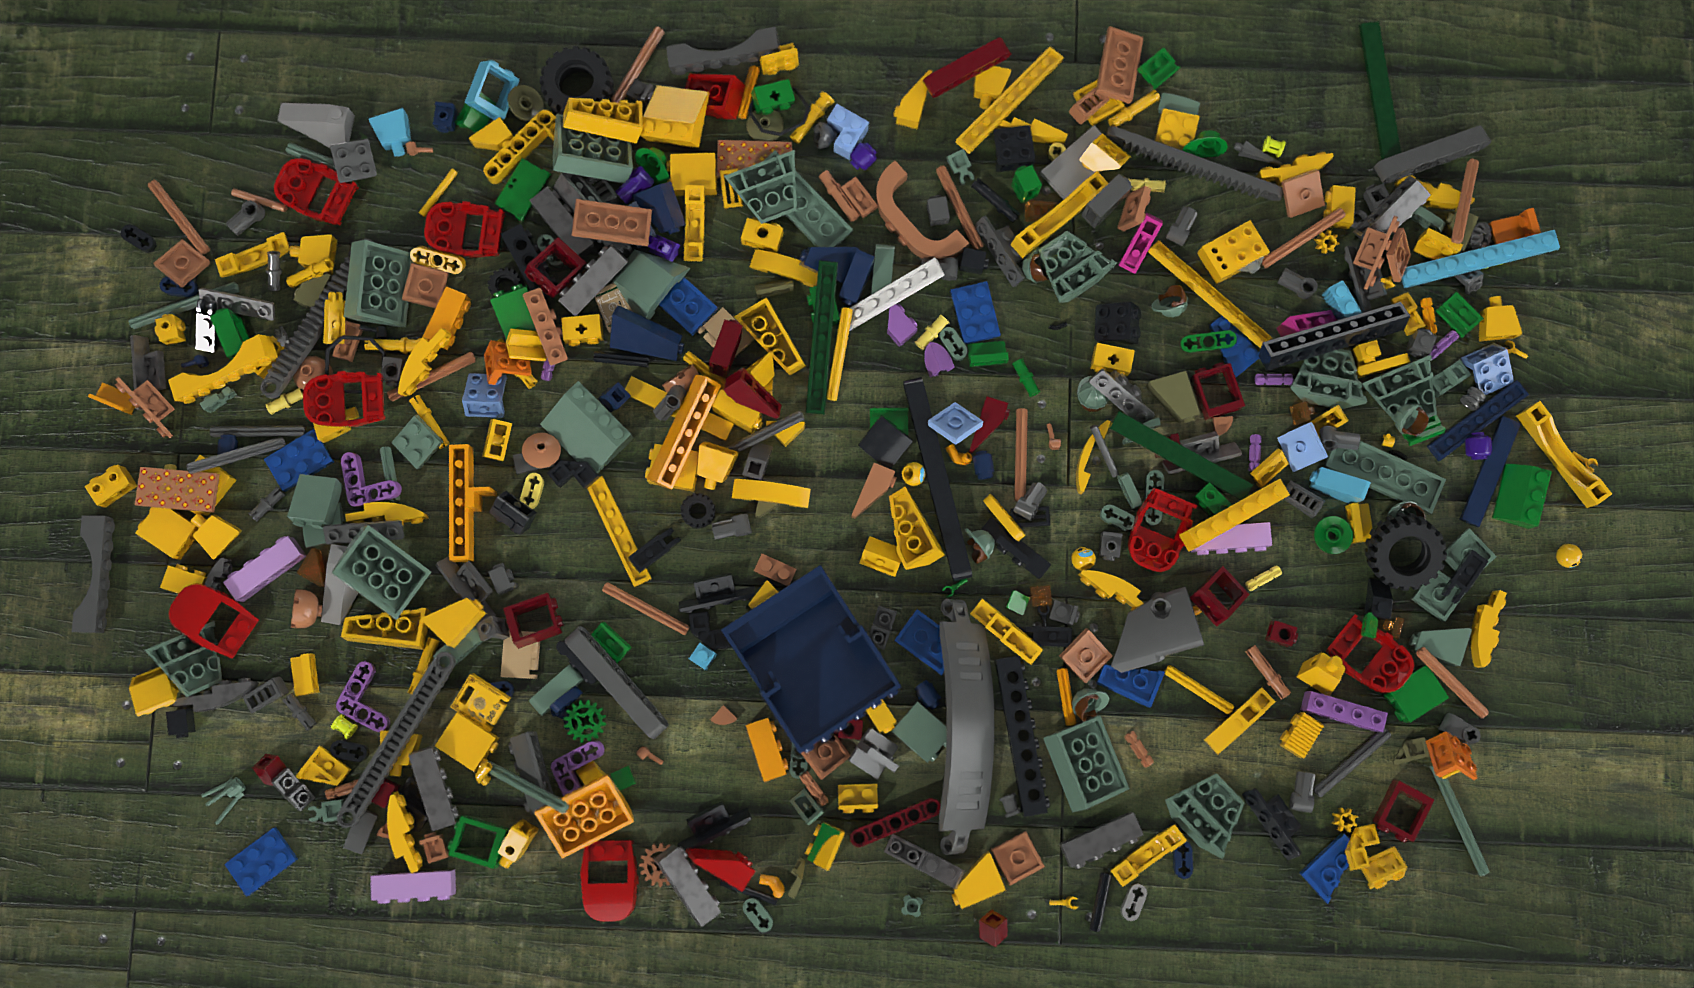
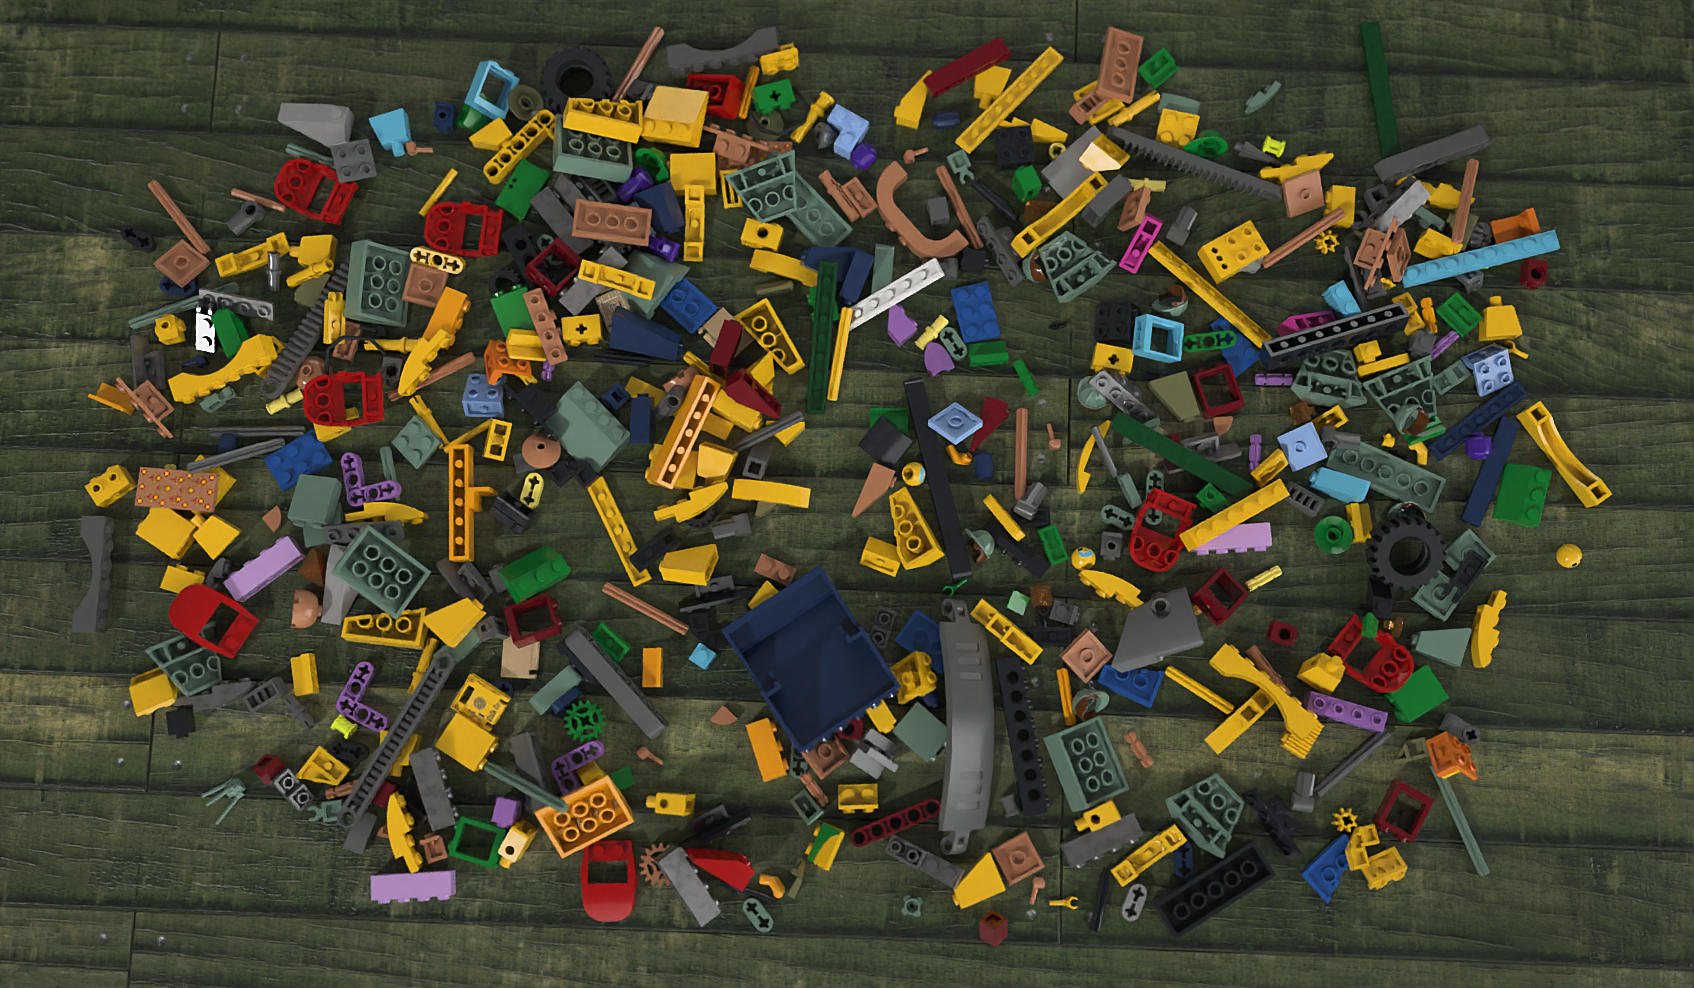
(261, 861): blue plate -> none
(266, 504): dark grey pin -> none
(274, 519): none -> nougat tile
(281, 336): dark grey axle -> none
(469, 435): none -> yellow bar
(481, 774): yellow arm -> none
(507, 811): none -> medium lavender brick
(534, 573): none -> green slope
(536, 404): none -> black bracket
(616, 279): none -> yellow slope
(642, 420): none -> dark blue slope
(652, 667): none -> light orange panel
(678, 803): none -> yellow torso
(690, 565): none -> yellow slope
(701, 500): none -> yellow slope
(734, 146): none -> nougat bracket
(909, 155): none -> nougat hand
(914, 676): none -> yellow plate
(945, 119): none -> dark blue brick
(1038, 882): none -> nougat hand
(1053, 544): none -> green plate
(1105, 810): none -> yellow torso
(1143, 333): none -> medium azure window
(1212, 888): none -> black brick
(1261, 99): none -> sand green slope
(1295, 283): dark grey piece -> none
(1296, 718): none -> yellow arch
(1421, 453): none -> yellow arm
(1472, 398): dark grey wheel -> none
(1478, 708): nougat axle -> none
(1539, 268): none -> dark red brick
(1587, 462): yellow hand -> none

